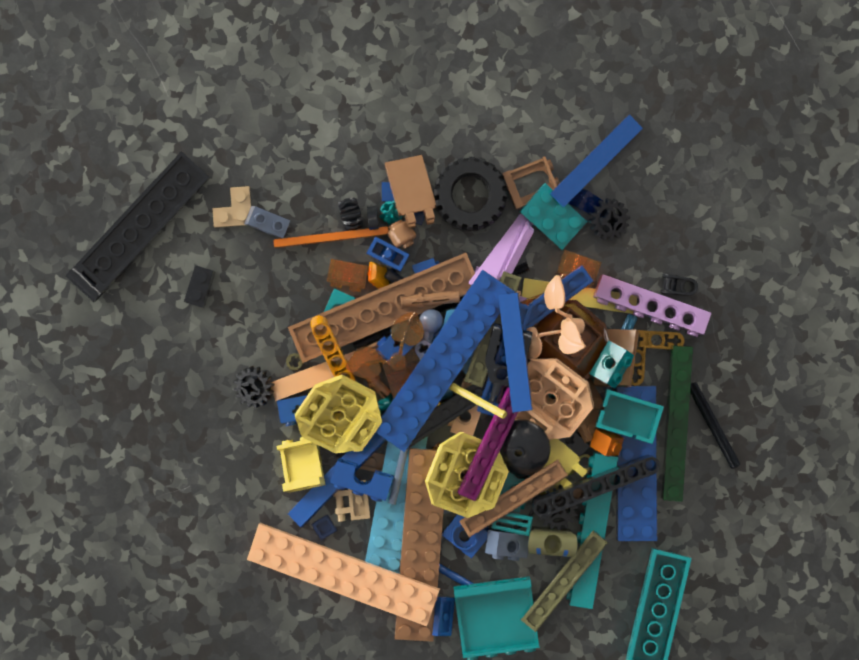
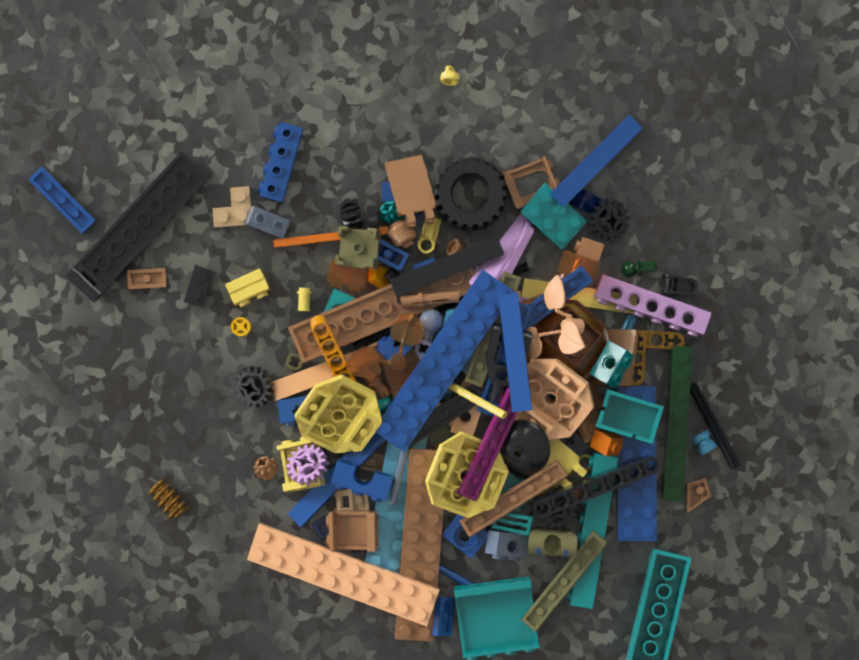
(62, 199): none -> blue plate
(147, 278): none -> medium nougat plate
(167, 499): none -> pearl gold piece
(238, 324): none -> yellow wheel
(248, 287): none -> light yellow brick
(265, 468): none -> medium nougat gear
(281, 162): none -> blue brick
(304, 299): none -> light yellow pin
(307, 464): none -> lavender gear
(353, 530): none -> medium nougat panel
(358, 248): none -> olive panel
(429, 234): none -> light yellow piece
(447, 266): none -> black tile
(449, 76): none -> light yellow tile
(455, 246): none -> medium nougat tile
(589, 248): none -> medium nougat brick
(629, 268): none -> dark green axle
(697, 493): none -> medium nougat piece
(703, 442): none -> dark azure wheel

